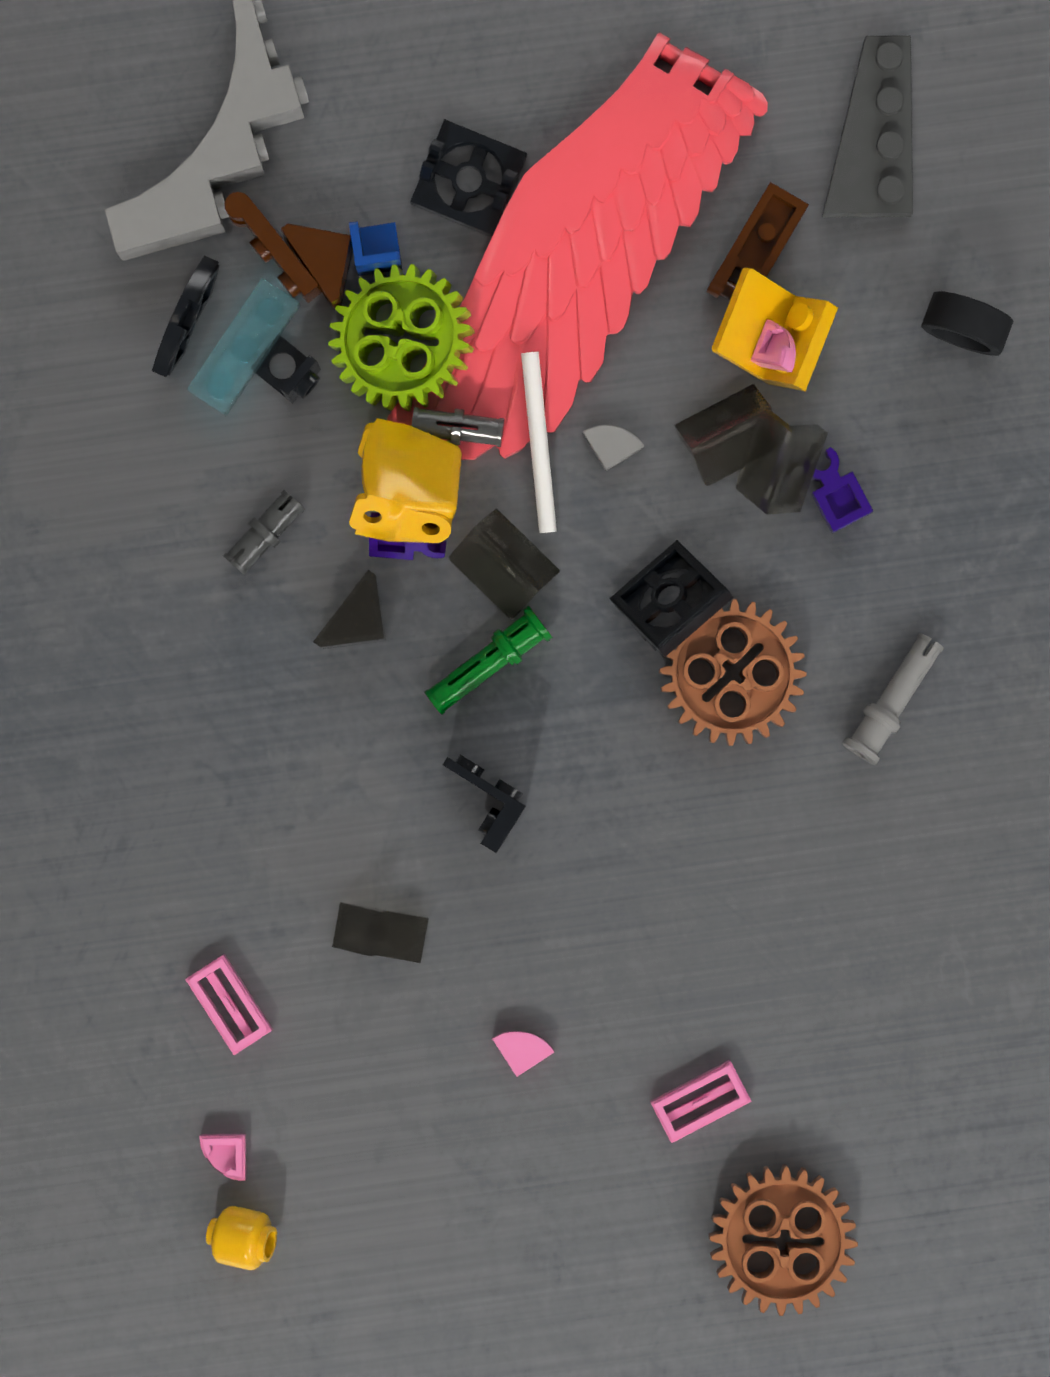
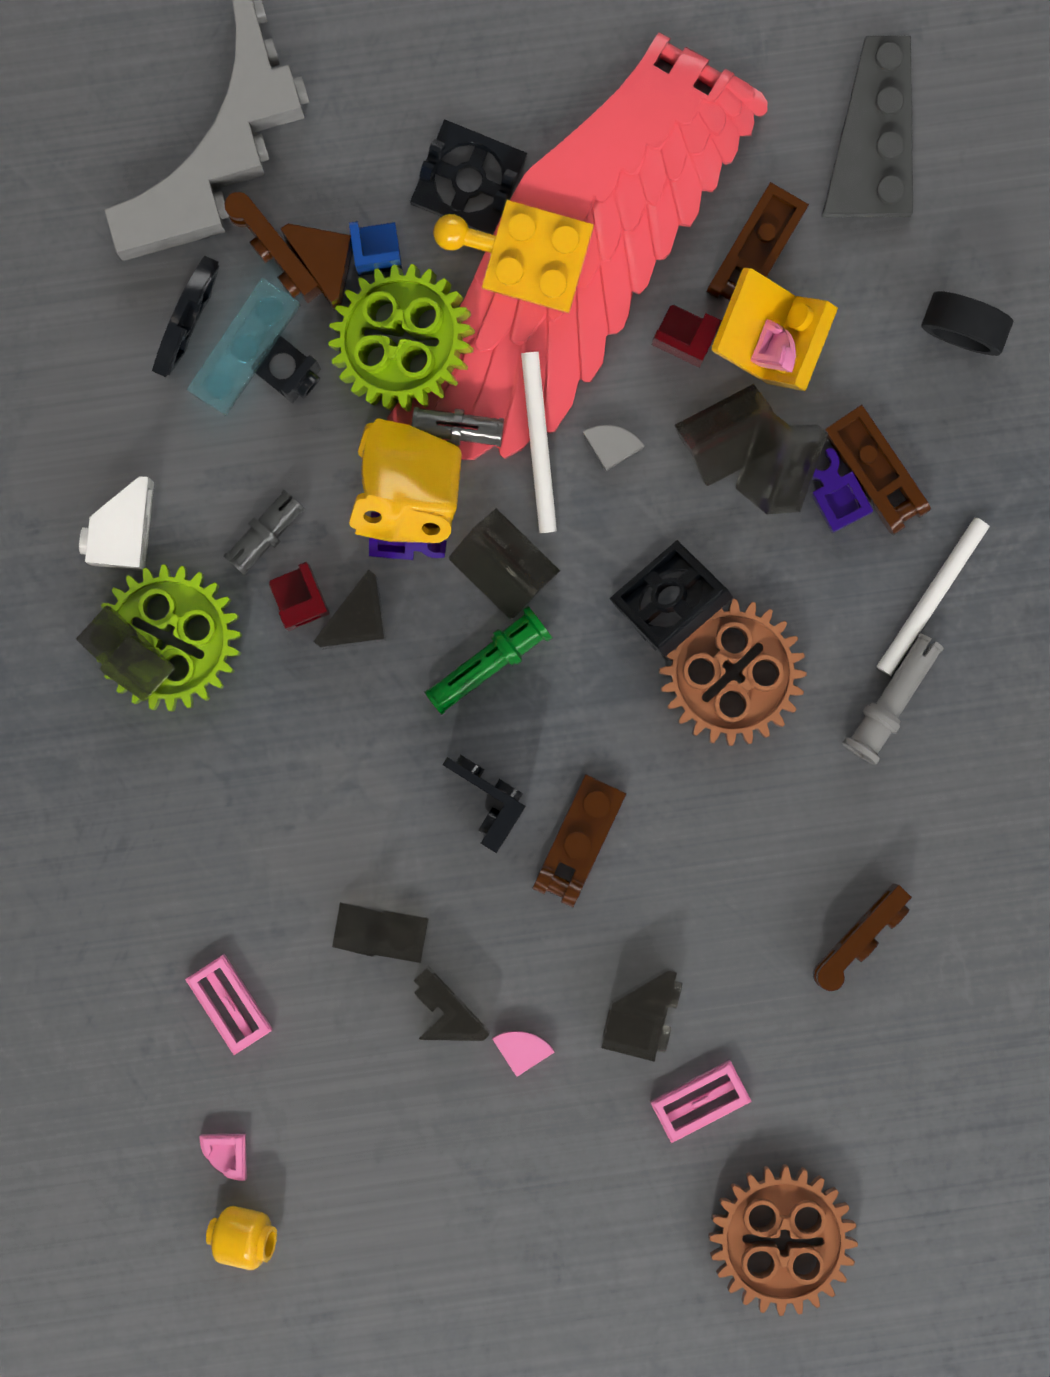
(120, 529): none -> white slope
(125, 654): none -> clear smoke slope
(186, 602): none -> lime gear
(298, 597): none -> dark red panel
(457, 1021): none -> clear smoke slope
(532, 255): none -> yellow plate
(580, 839): none -> reddish brown plate
(639, 1015): none -> clear smoke slope
(686, 334): none -> dark red panel
(860, 939): none -> reddish brown plate
(876, 468): none -> reddish brown plate
(932, 596): none -> white bar

